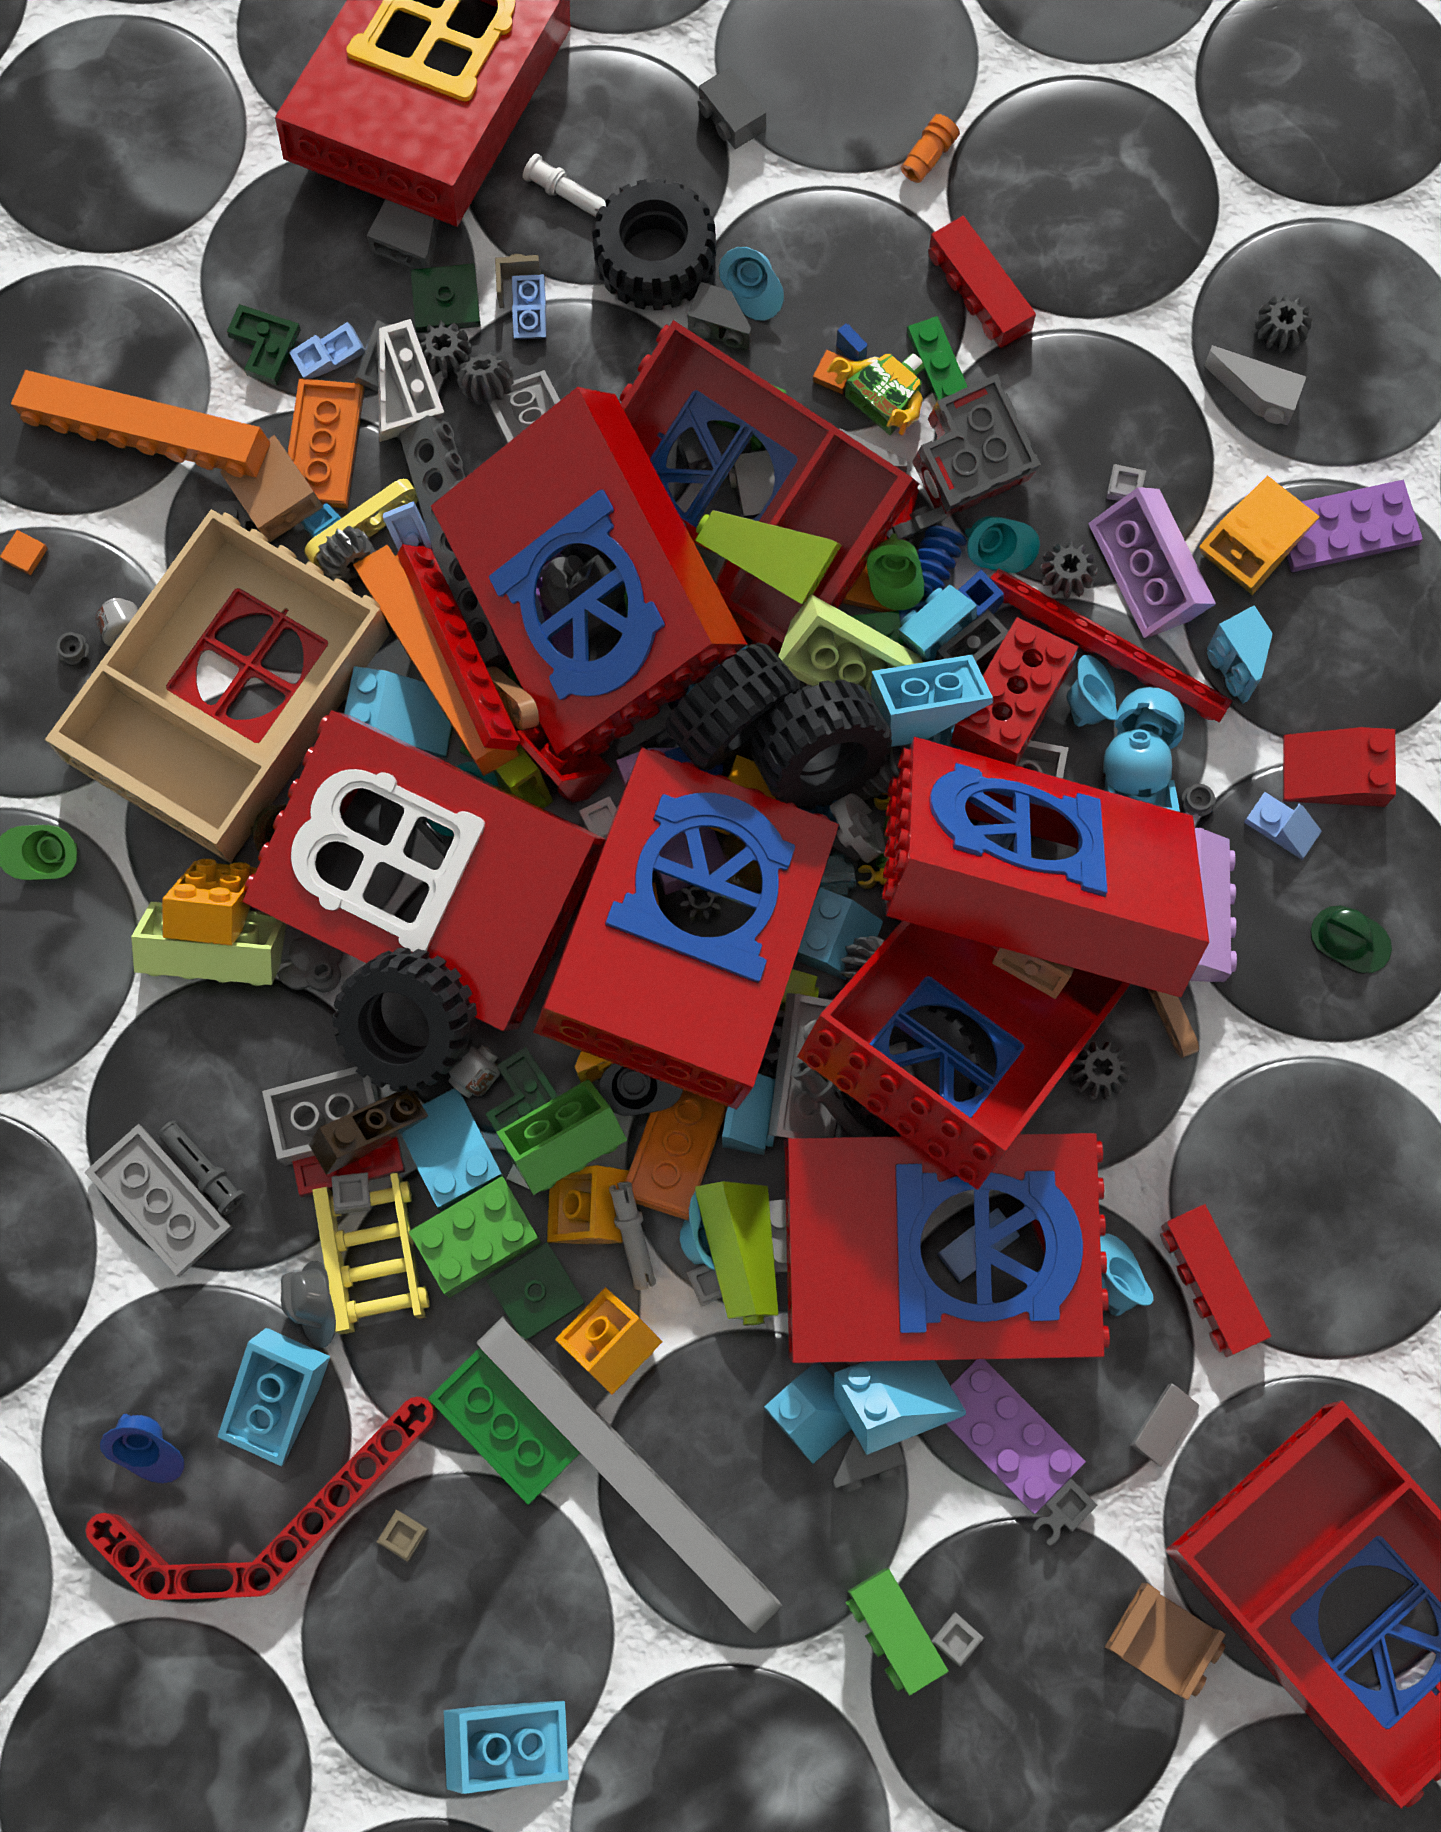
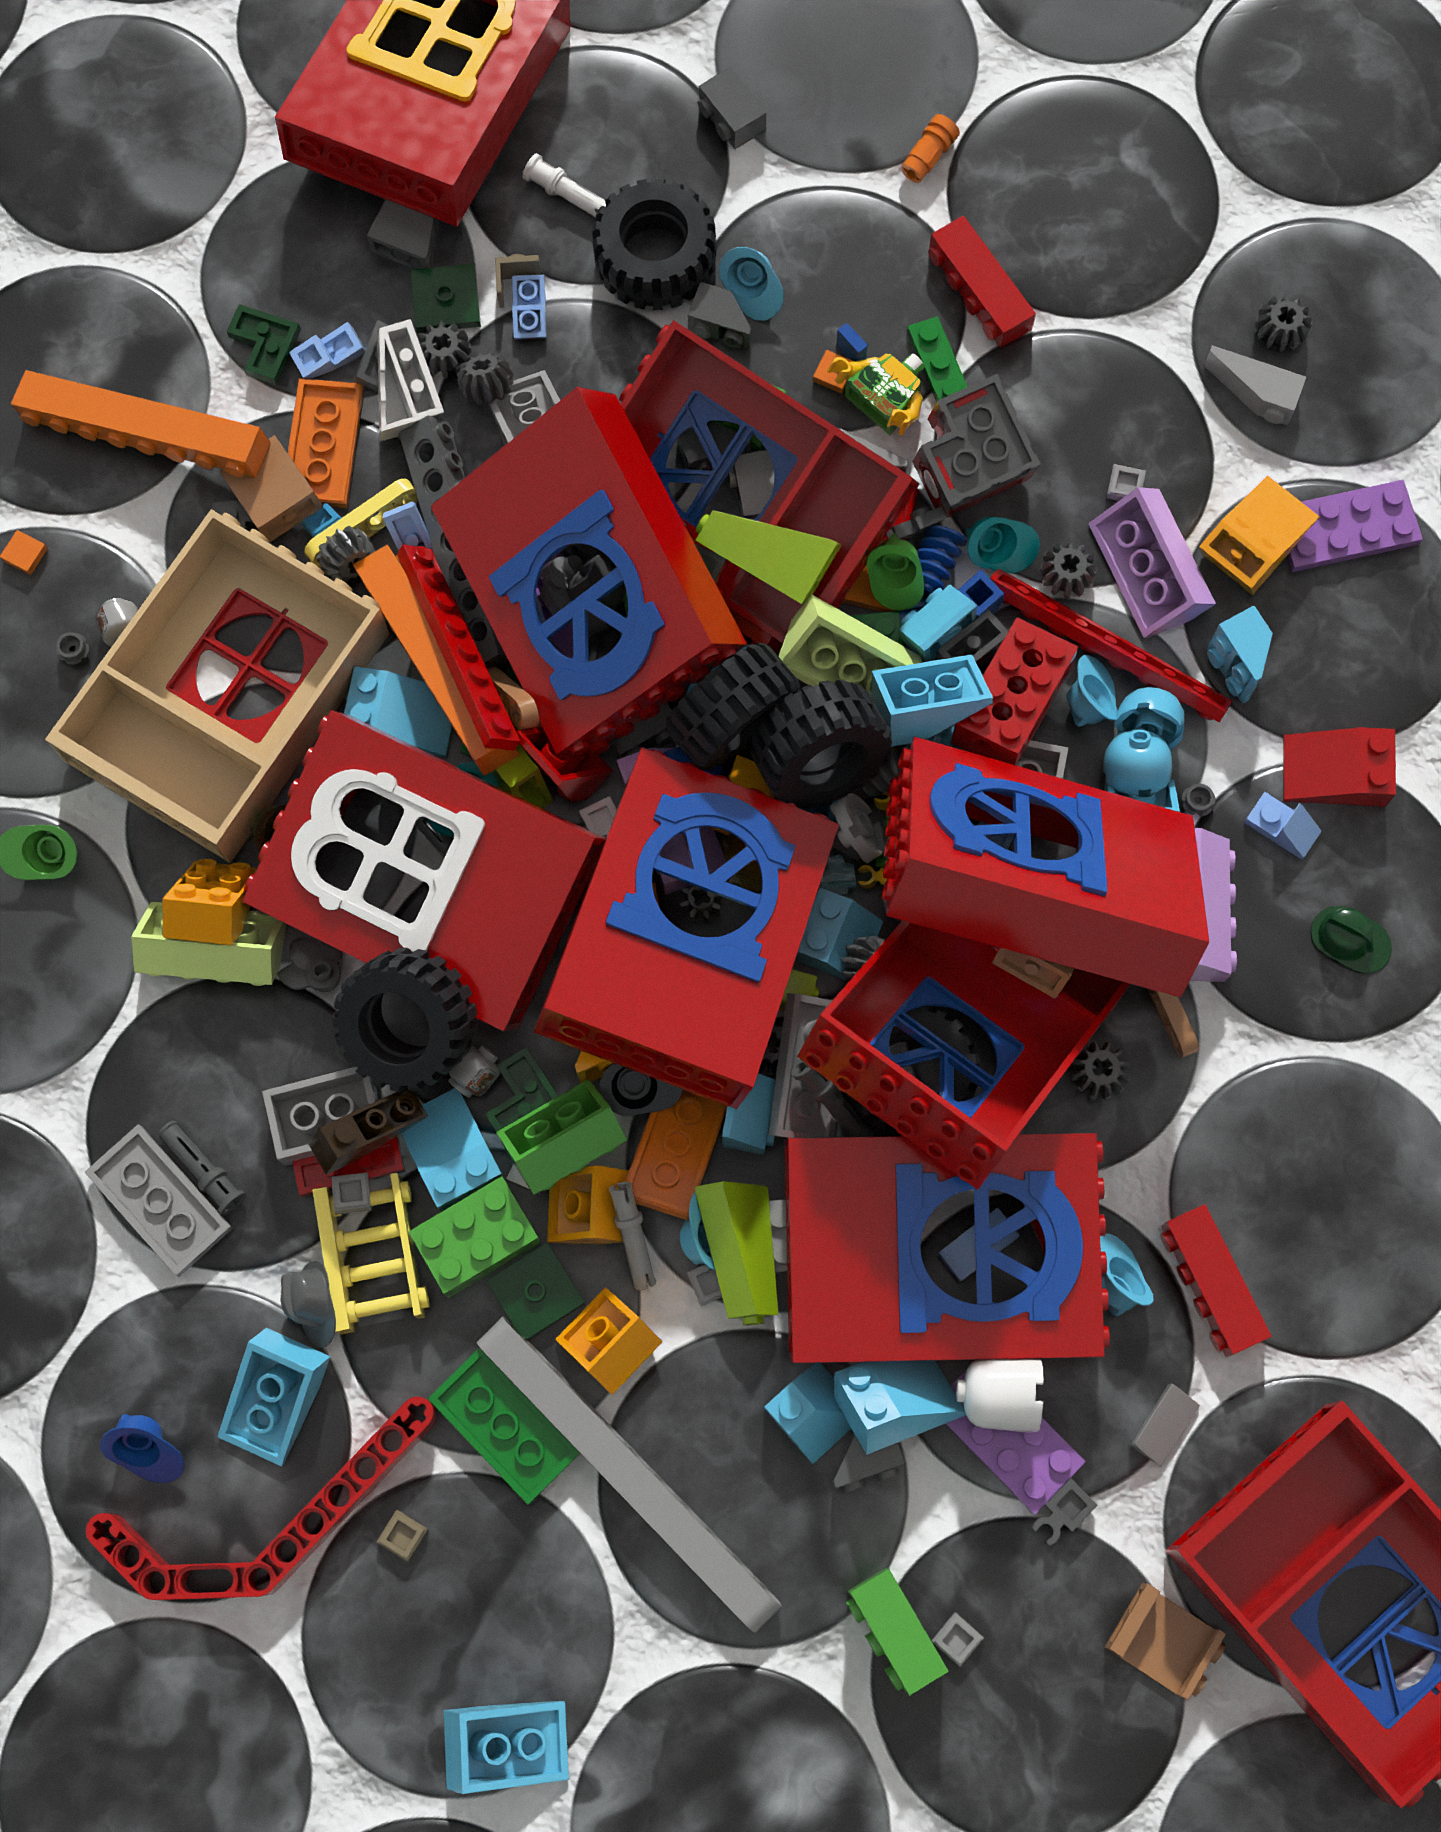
(1002, 1394): none -> white cylinder

